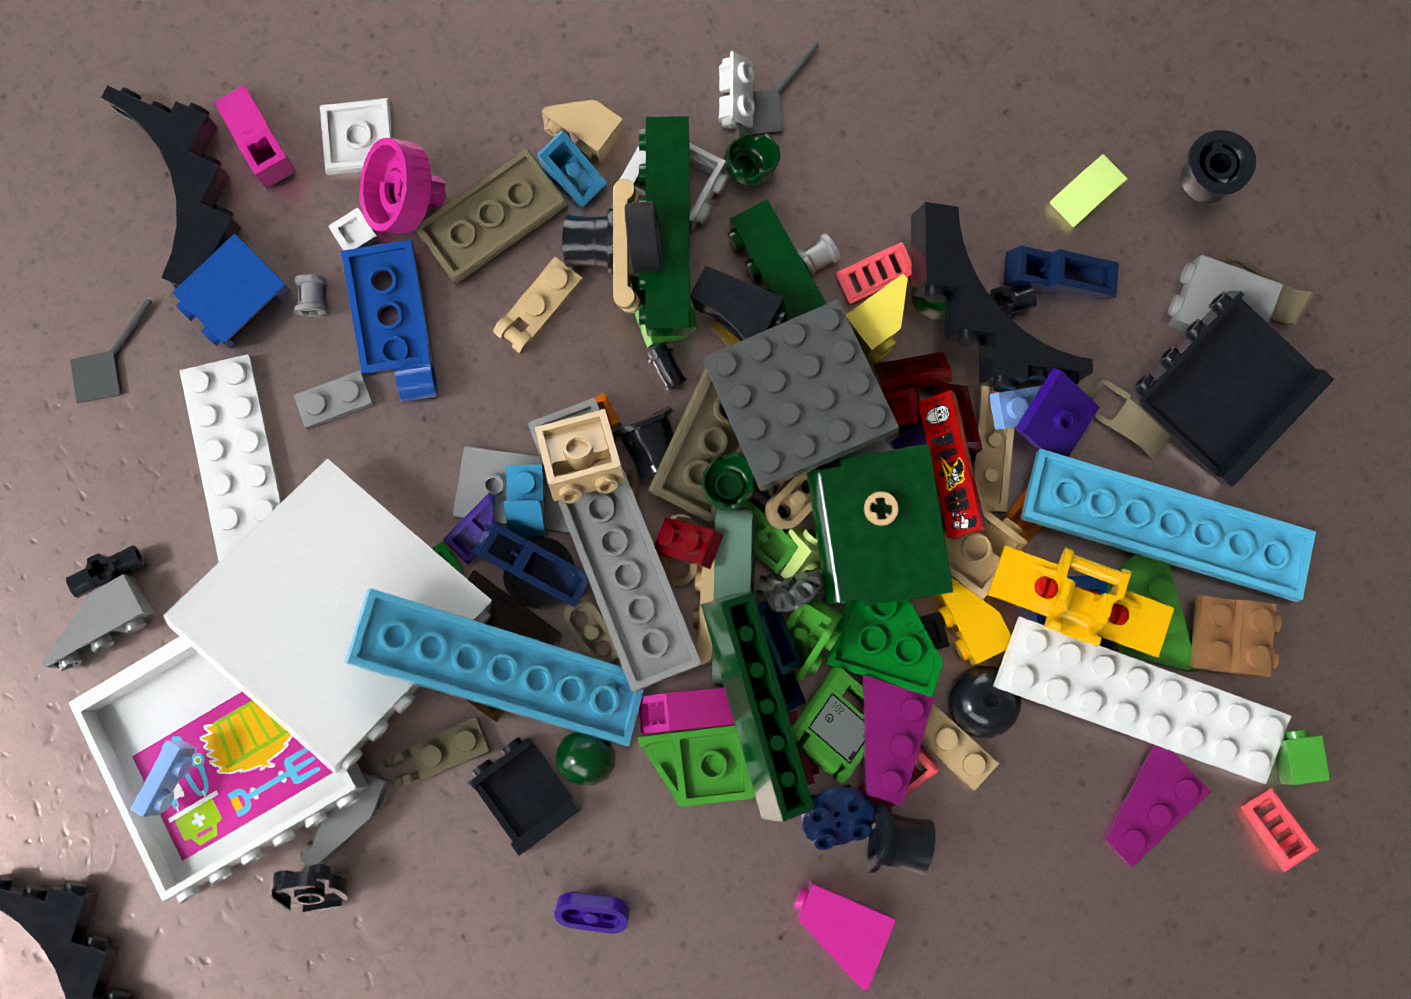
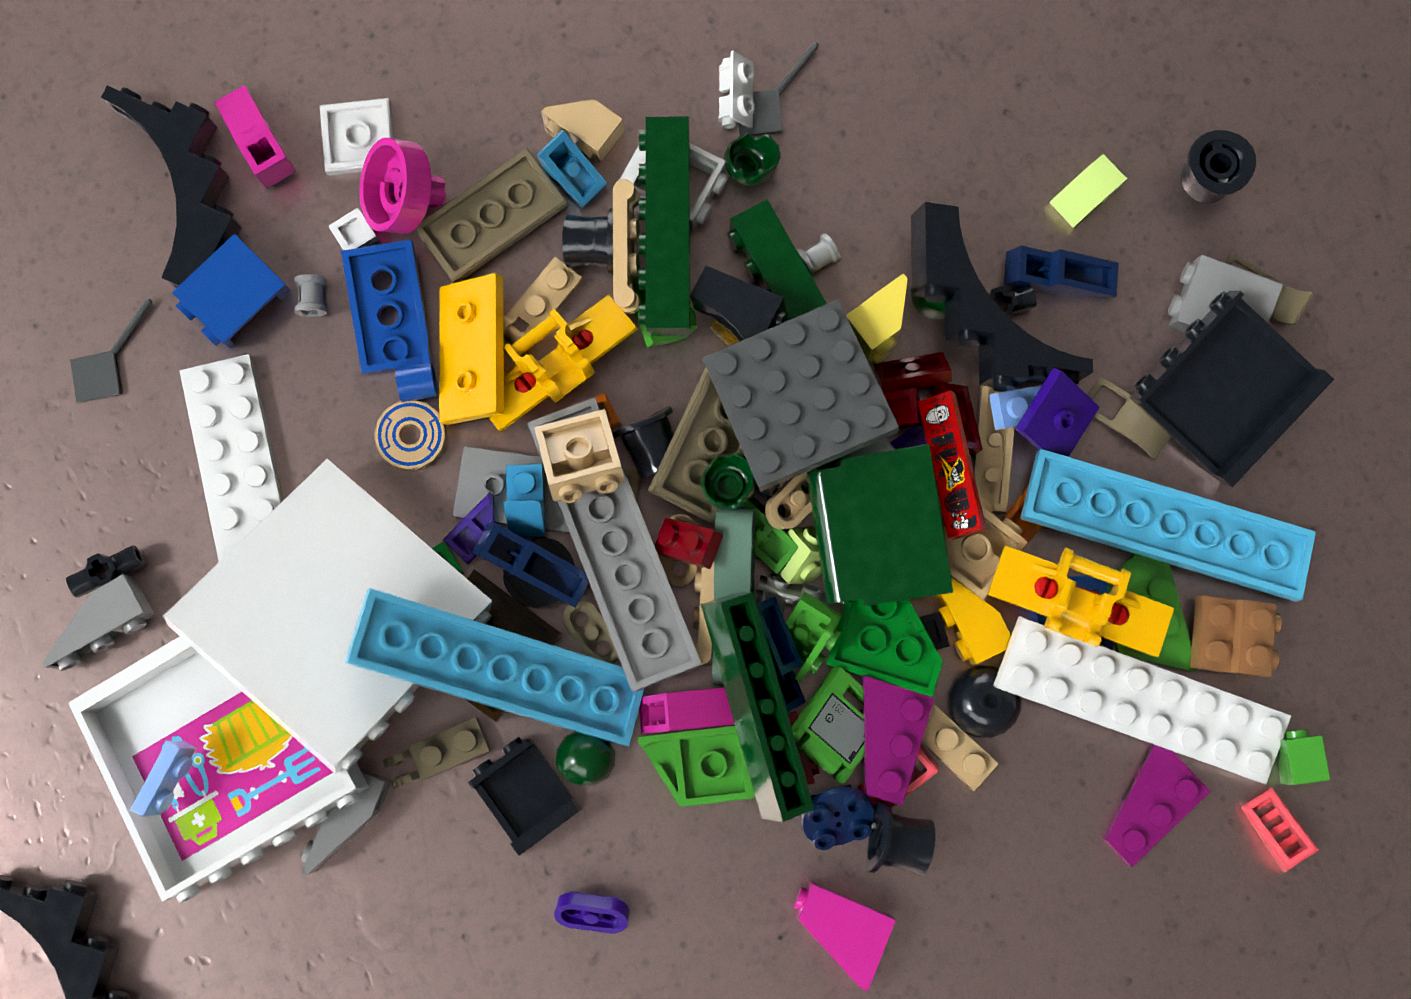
(313, 889): black plate -> none
(333, 400): light grey plate -> none
(393, 423): none -> tan tile
(471, 350): none -> yellow plate
(566, 366): none -> yellow piece
(643, 237): black tyre -> none
(665, 364): black pin -> none
(795, 591): dark grey gear -> none
(883, 257): coral slope -> none
(889, 500): tan bush -> none

